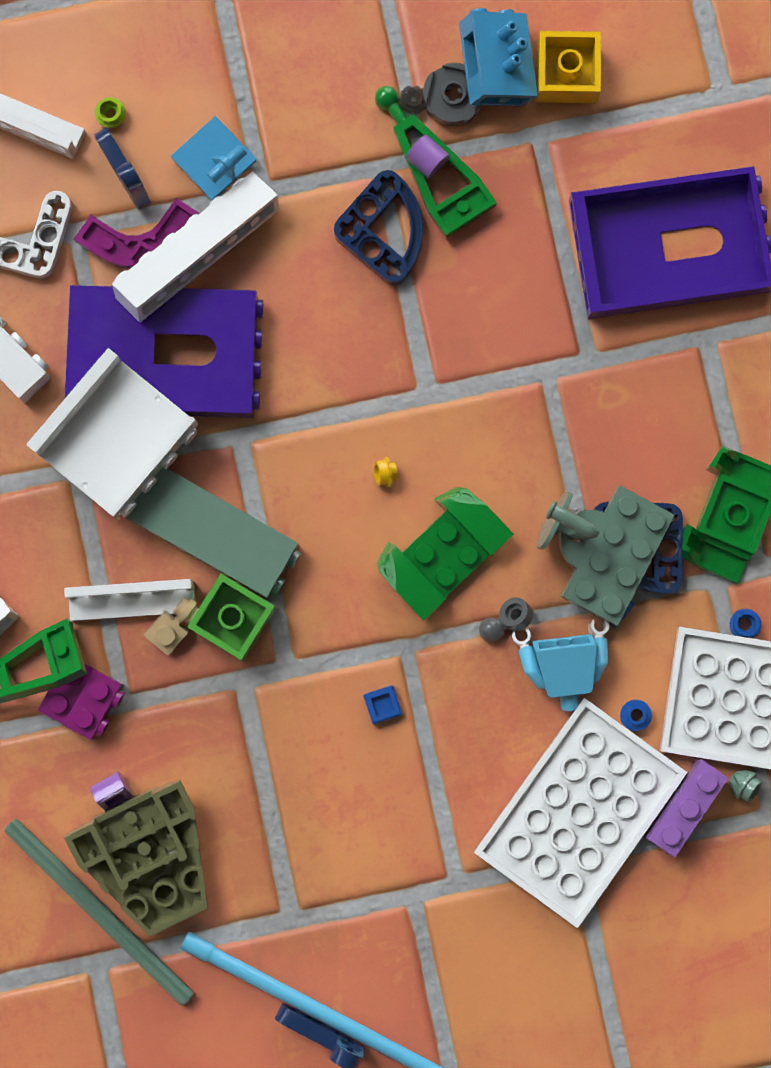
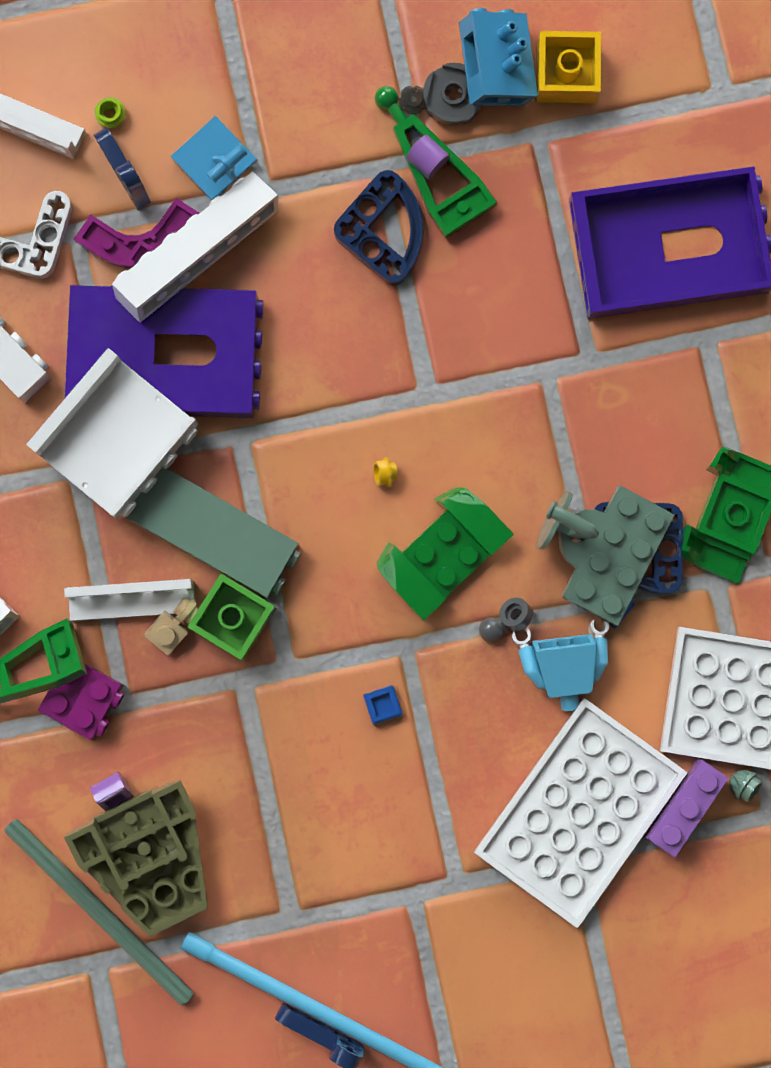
(625, 715): blue plate -> none
(752, 617): blue plate -> none

